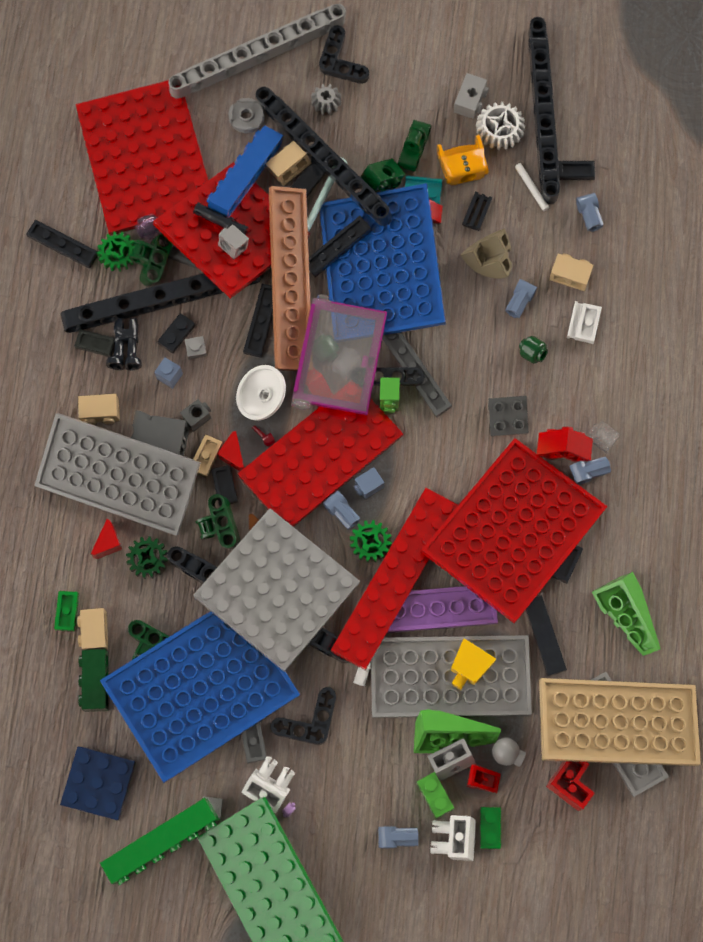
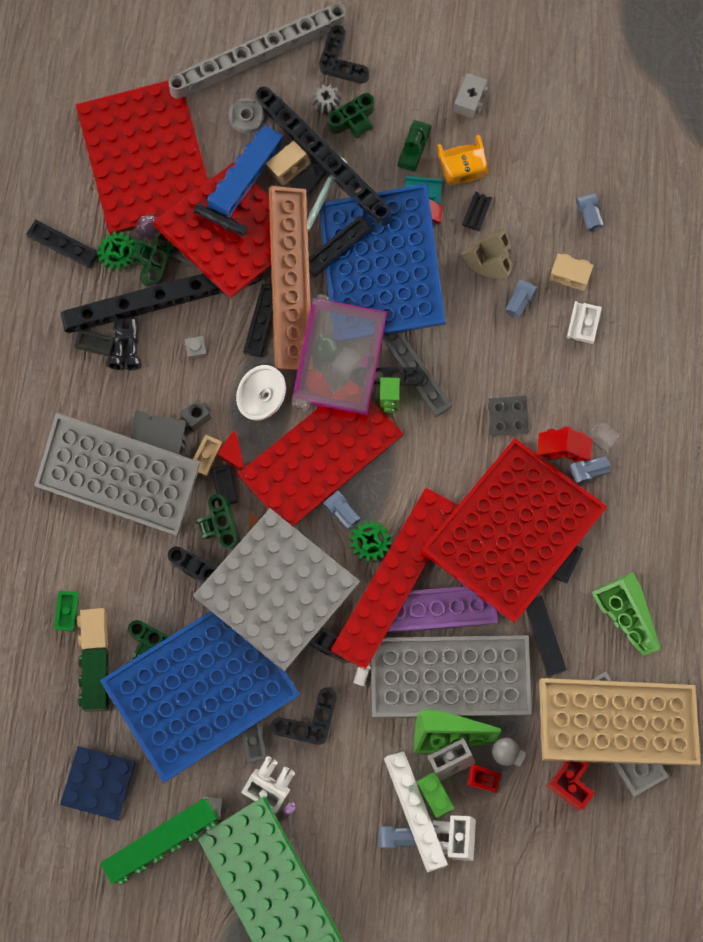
(99, 408): tan brick -> none
(107, 541): red slope -> none
(152, 547): dark green gear -> none
(168, 372): sand blue brick -> none
(176, 333): black plate -> none
(233, 241): light grey brick -> none
(267, 439): dark red hand -> none
(356, 123): none -> dark green piece
(368, 483): sand blue brick -> none
(383, 175): dark green brick -> none
(415, 812): none -> white plate
(470, 664): yellow torso -> none
(490, 827): green plate -> none
(511, 132): white gear -> none
(533, 189): white bar -> none
(533, 349): dark green head -> none
(543, 110): black beam -> none
(577, 170): black tile -> none

